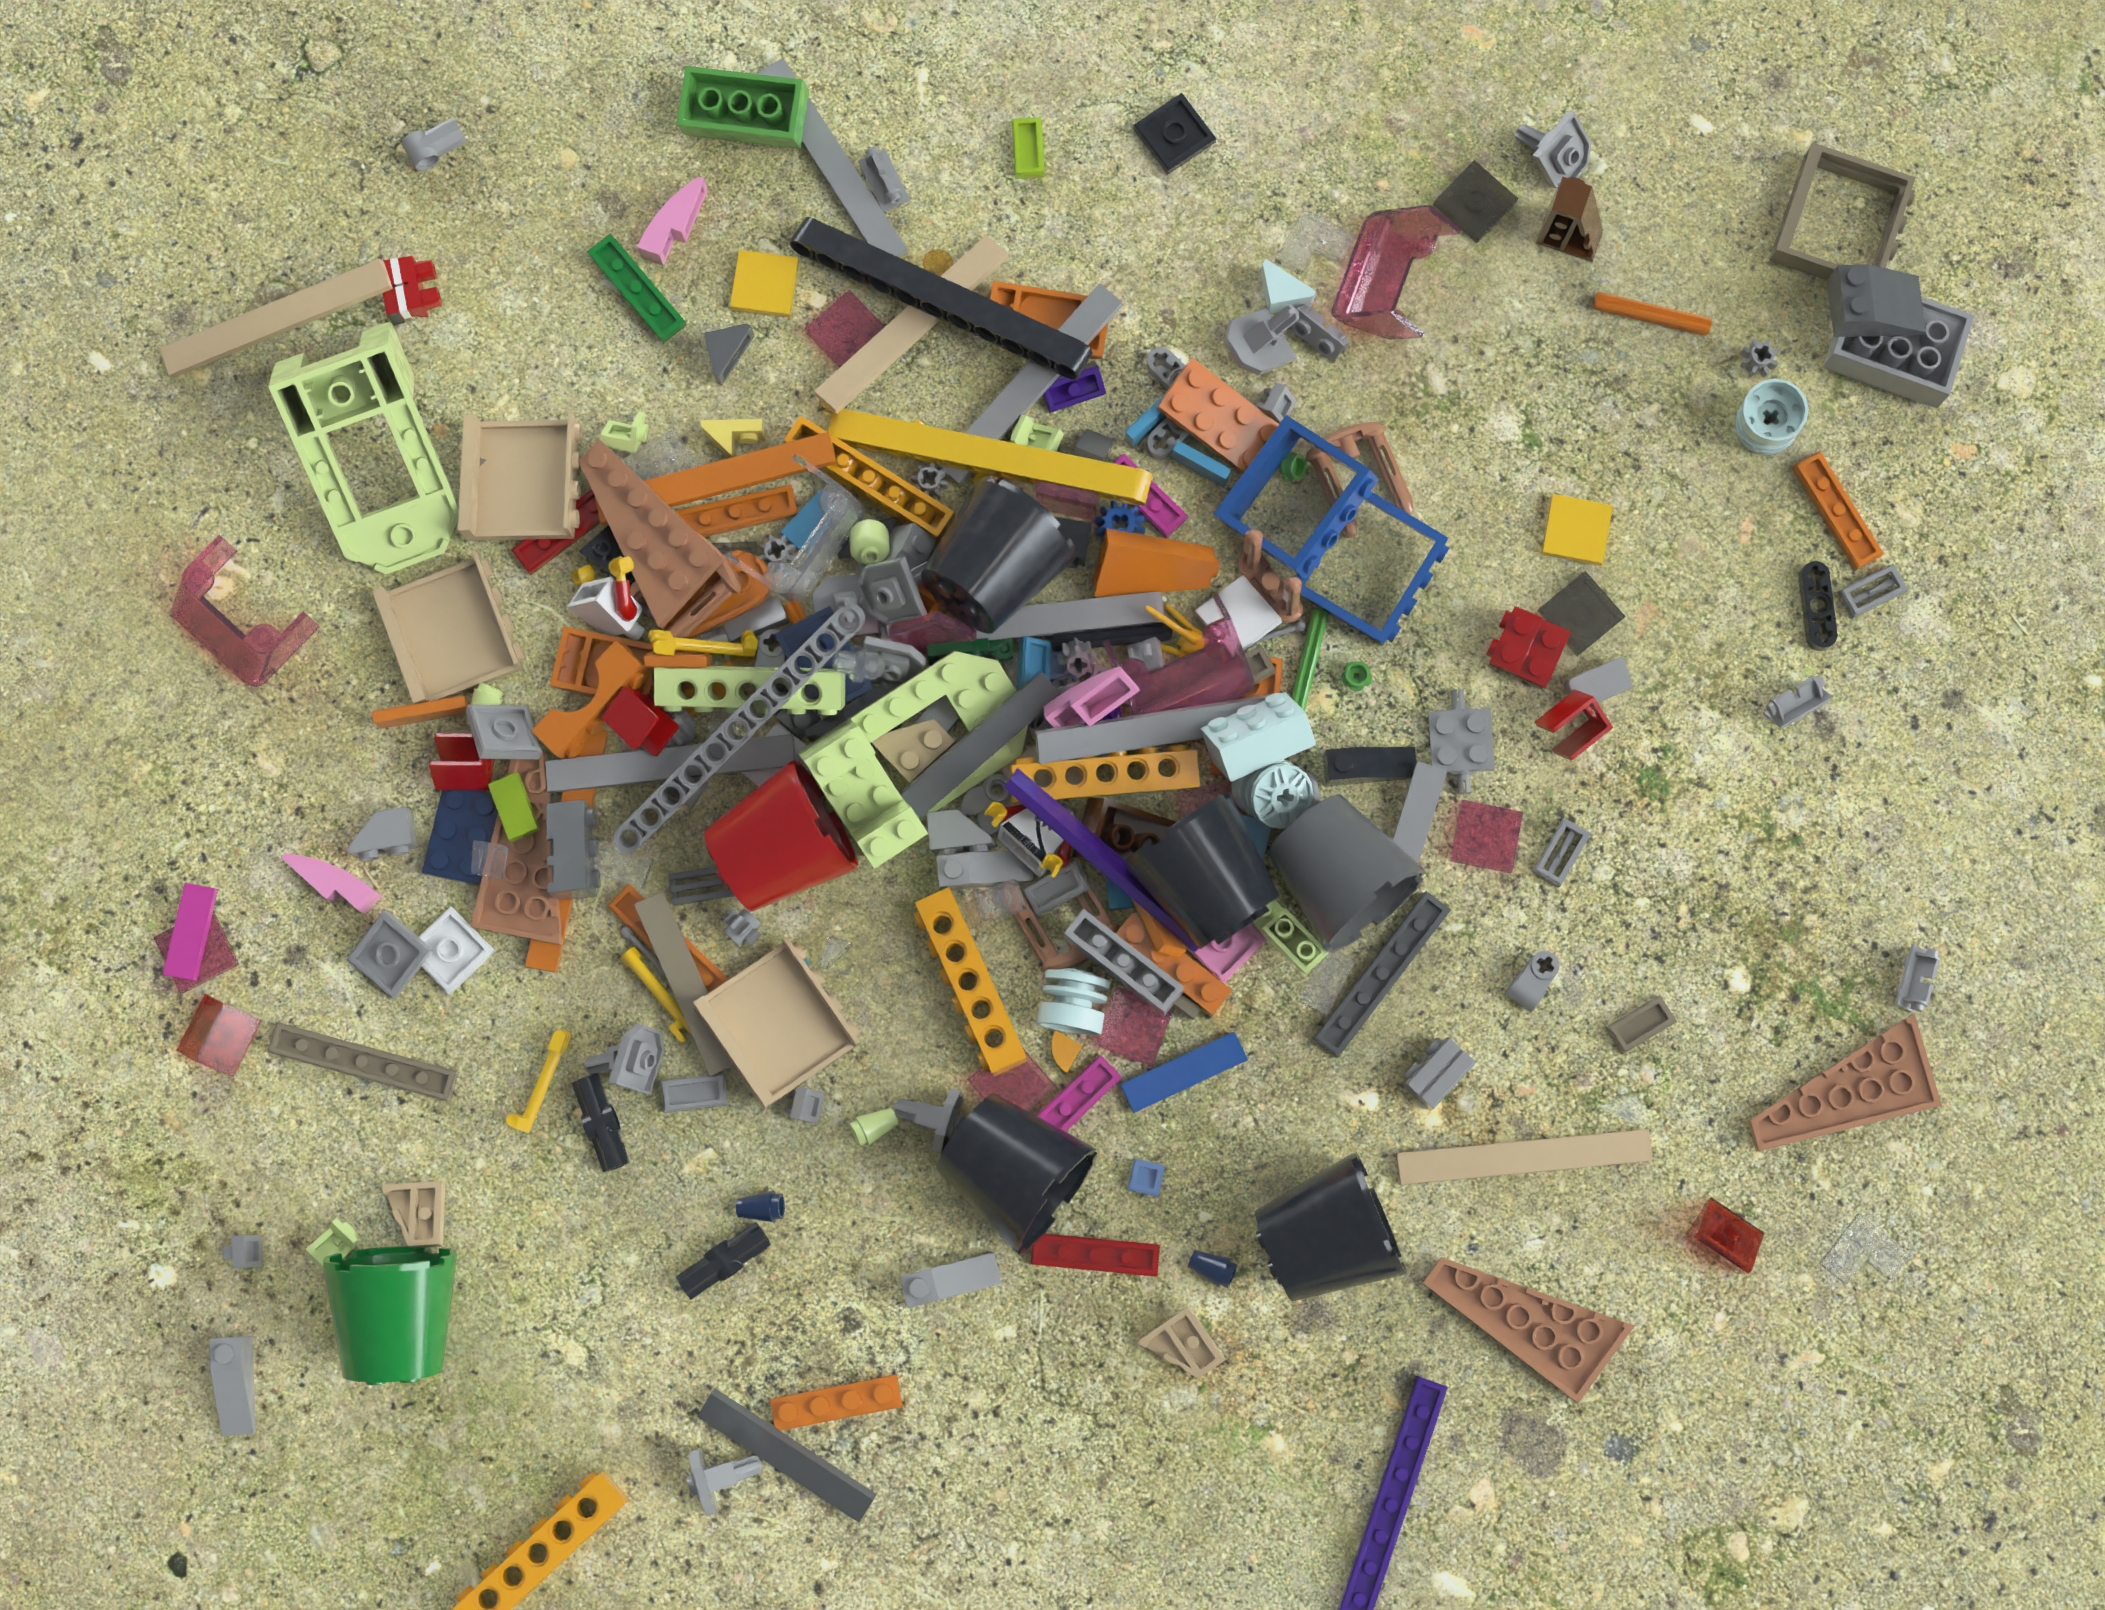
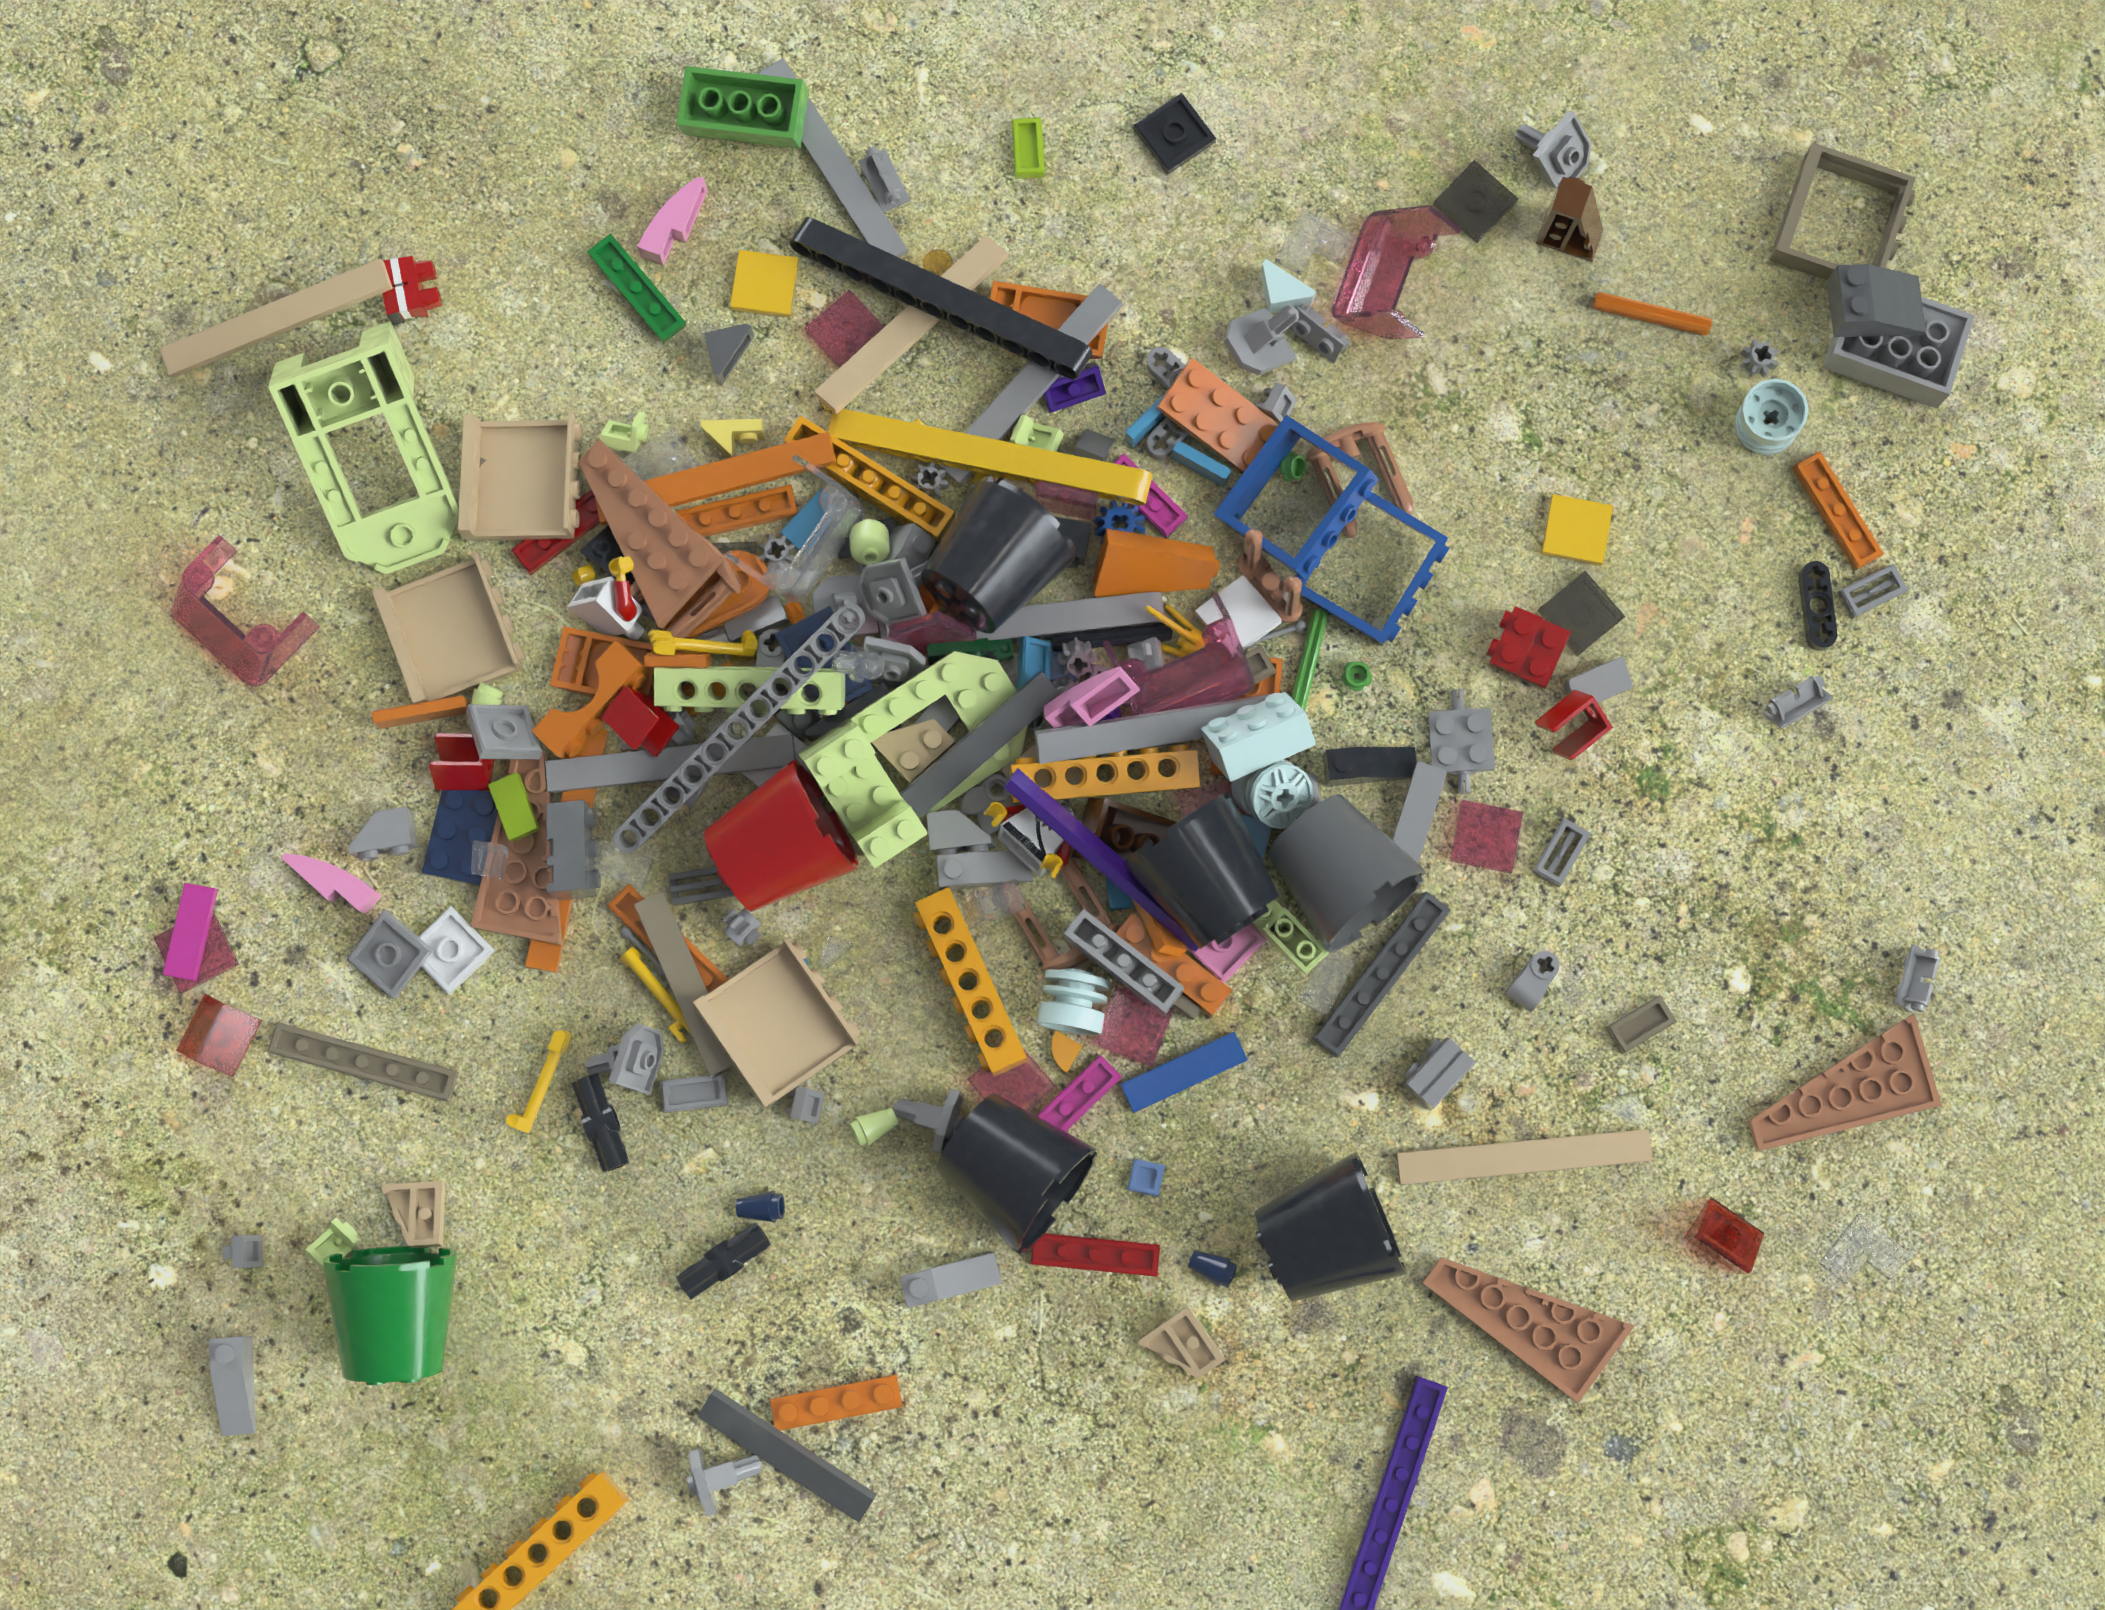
(427, 147): light grey piece -> none
(1053, 892): light grey tile -> none

